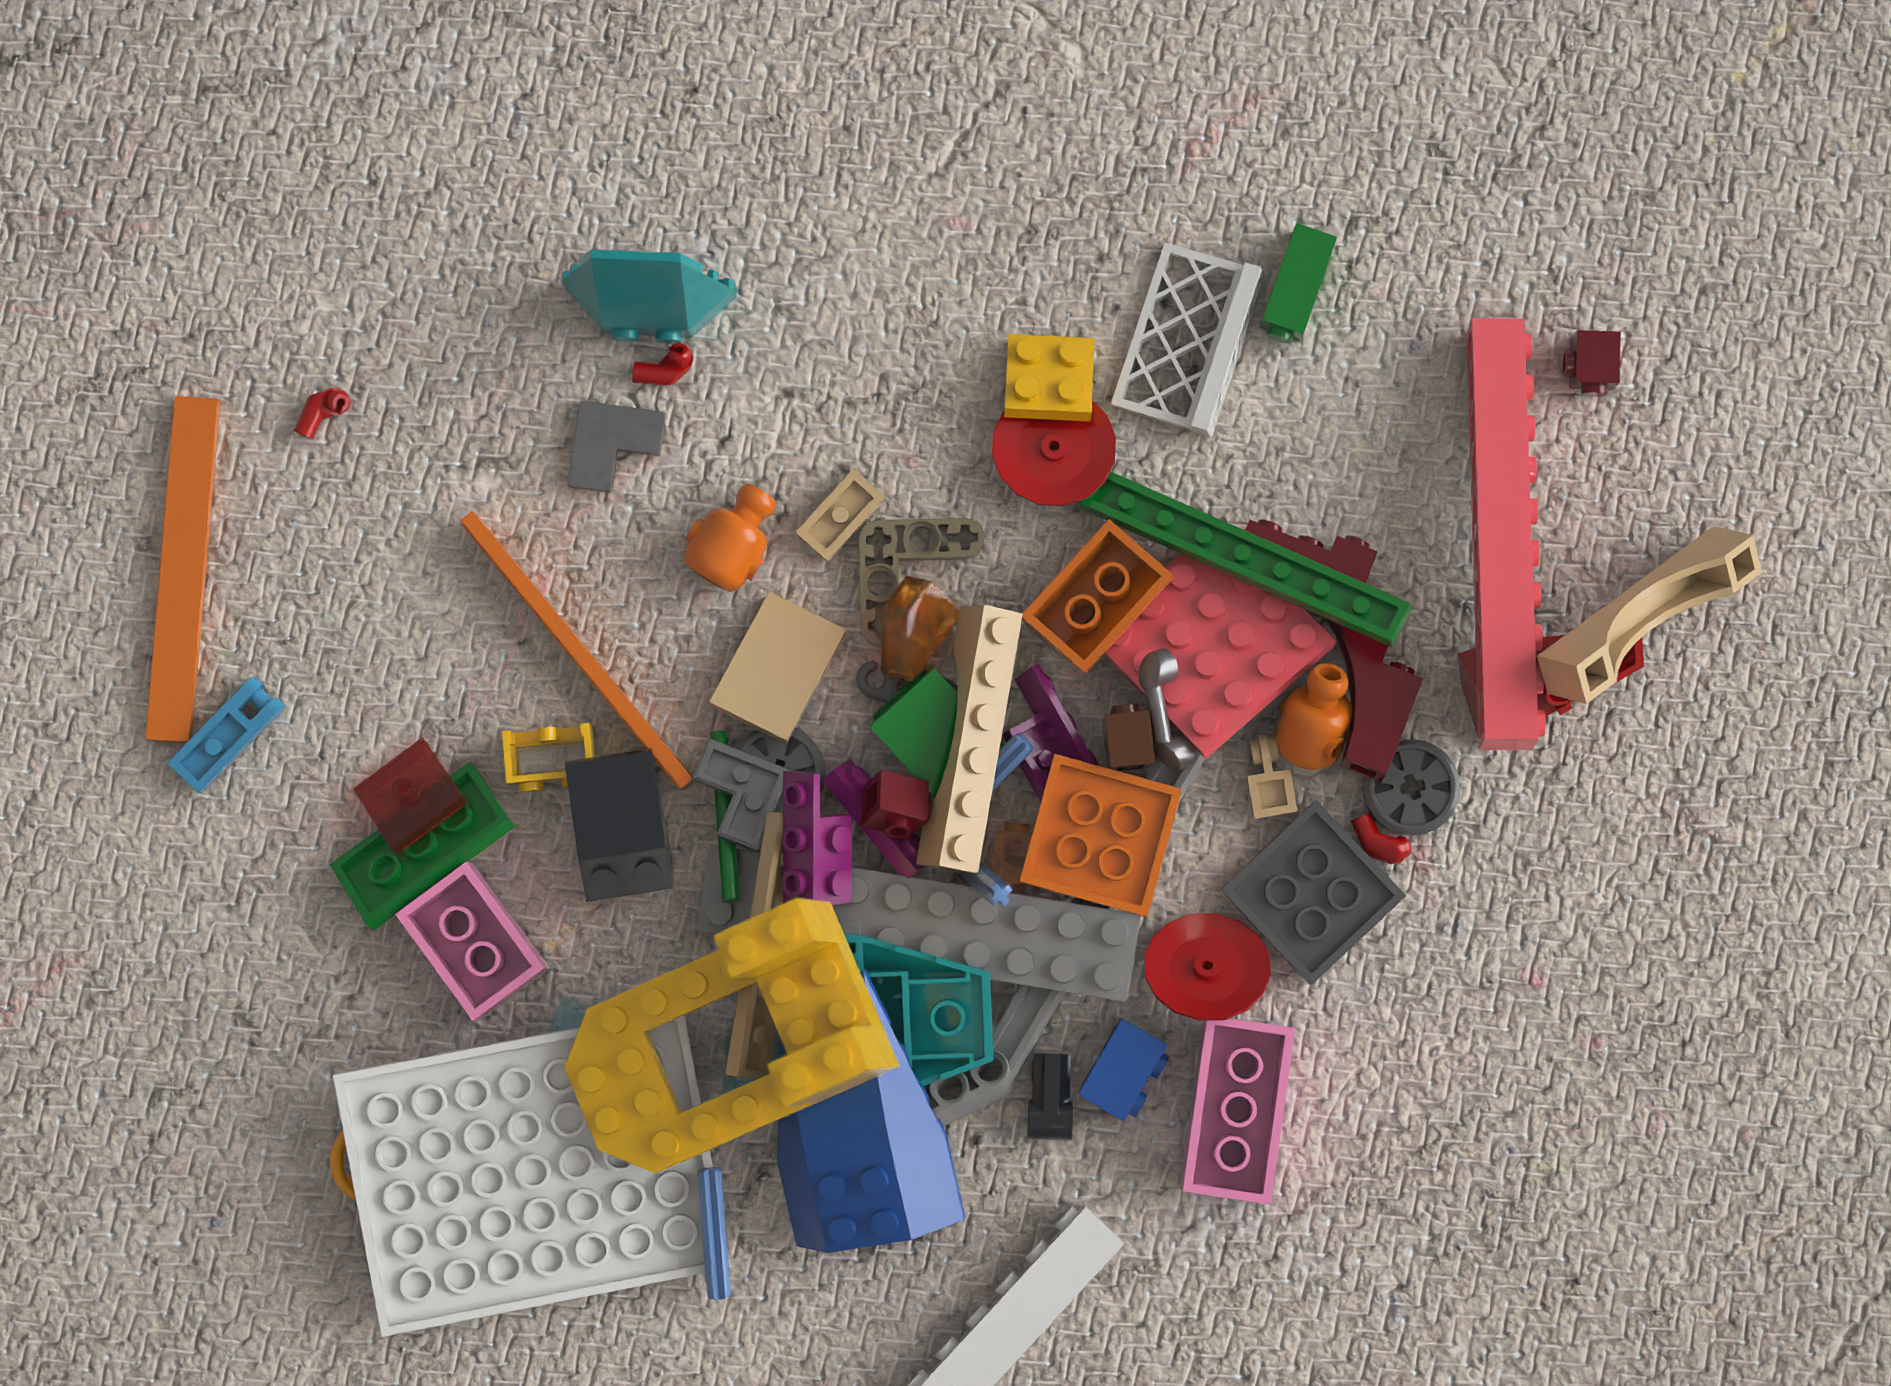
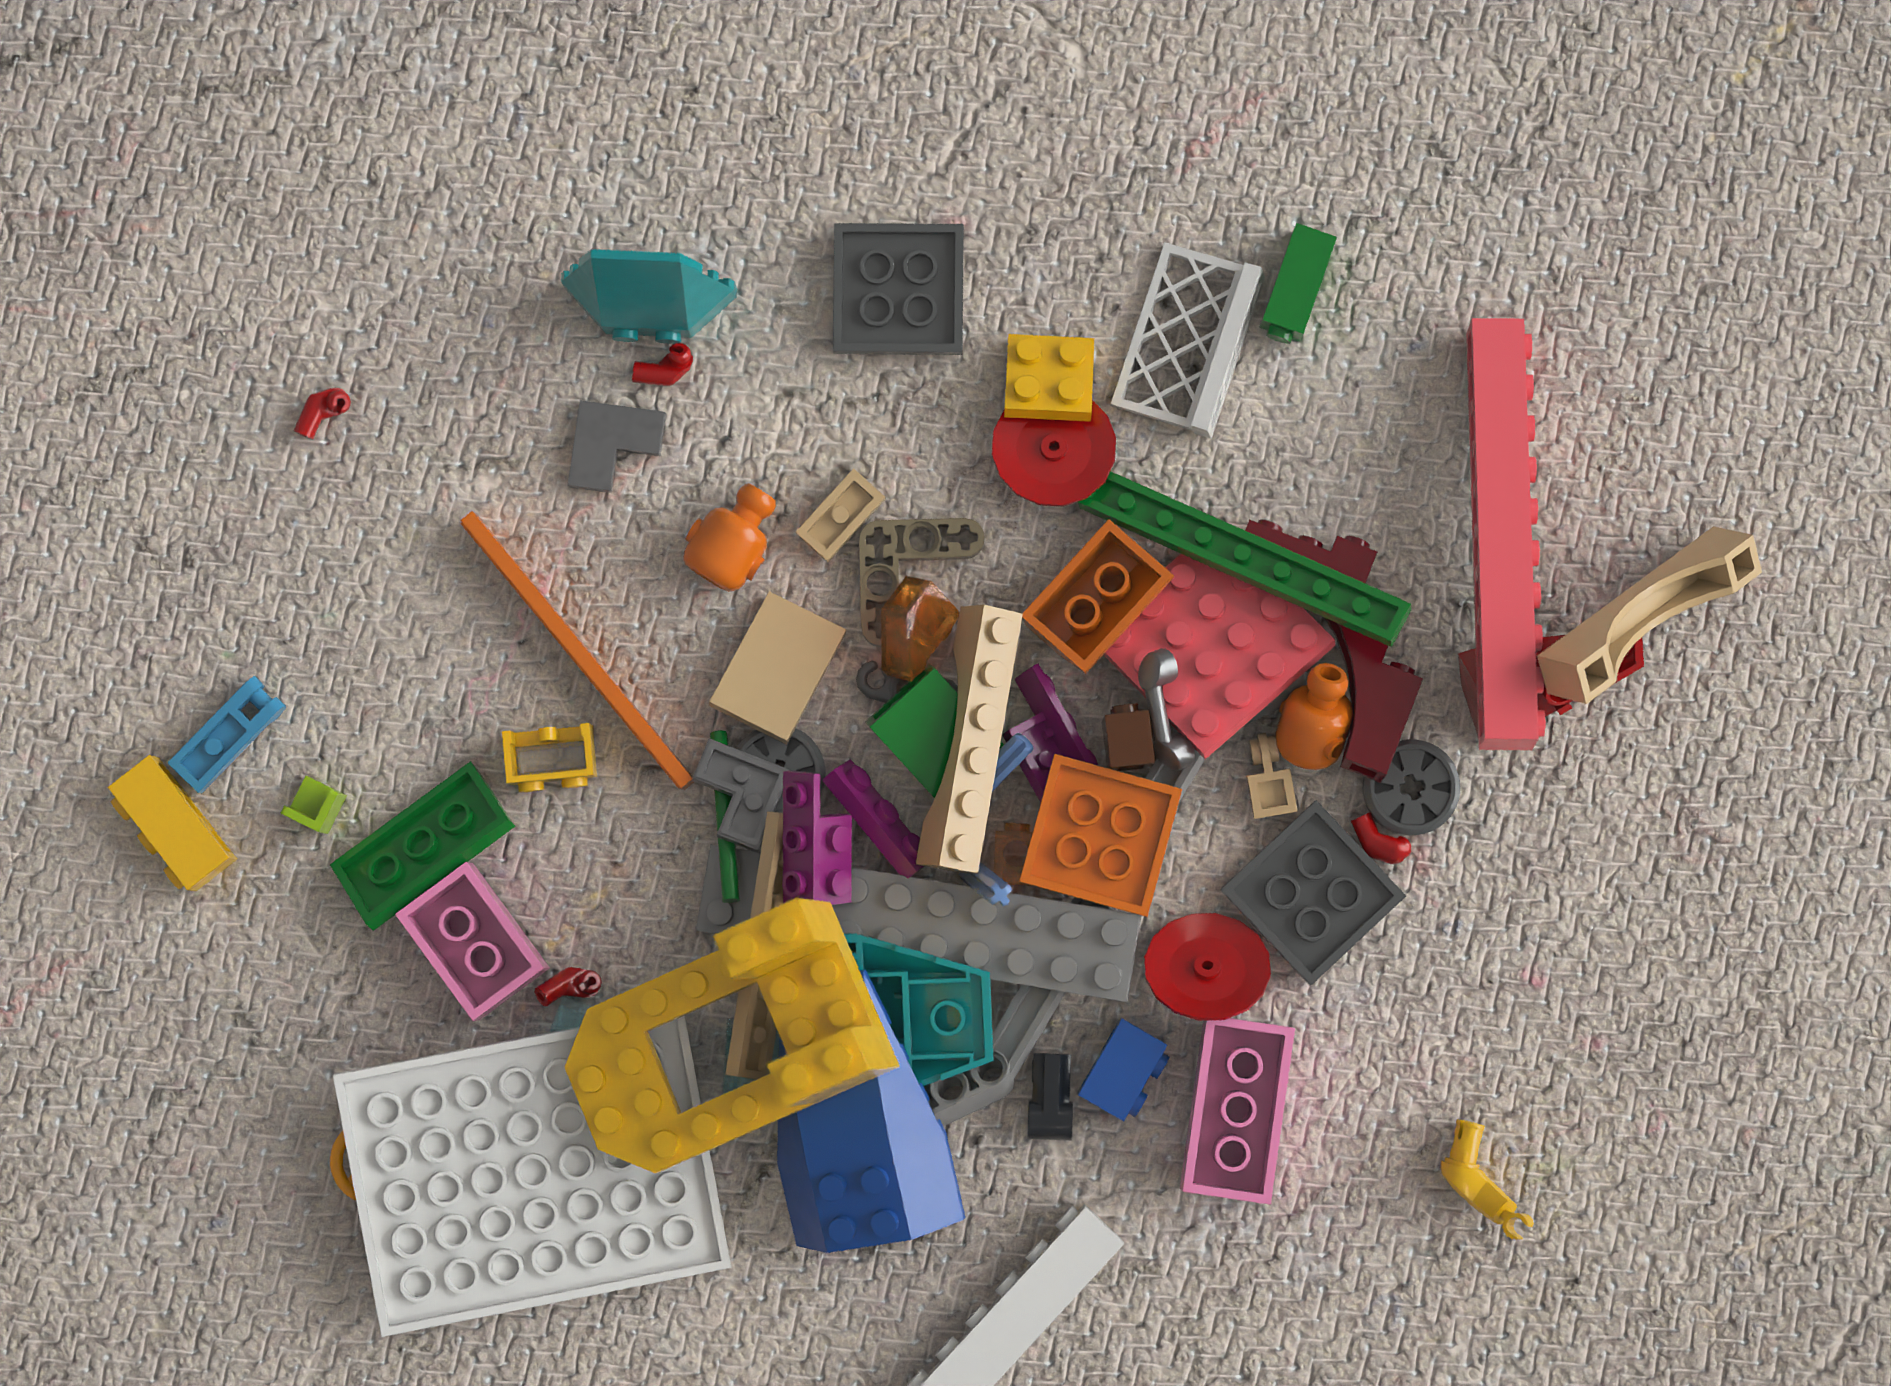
(170, 824): none -> yellow brick
(183, 569): orange tile -> none
(315, 805): none -> lime panel
(410, 796): clear red plate -> none
(569, 982): none -> red arm
(619, 825): black slope -> none
(714, 1233): medium blue axle -> none
(895, 804): dark red brick -> none
(898, 289): none -> dark grey plate
(1472, 1183): none -> yellow arm
(1593, 362): dark red brick -> none

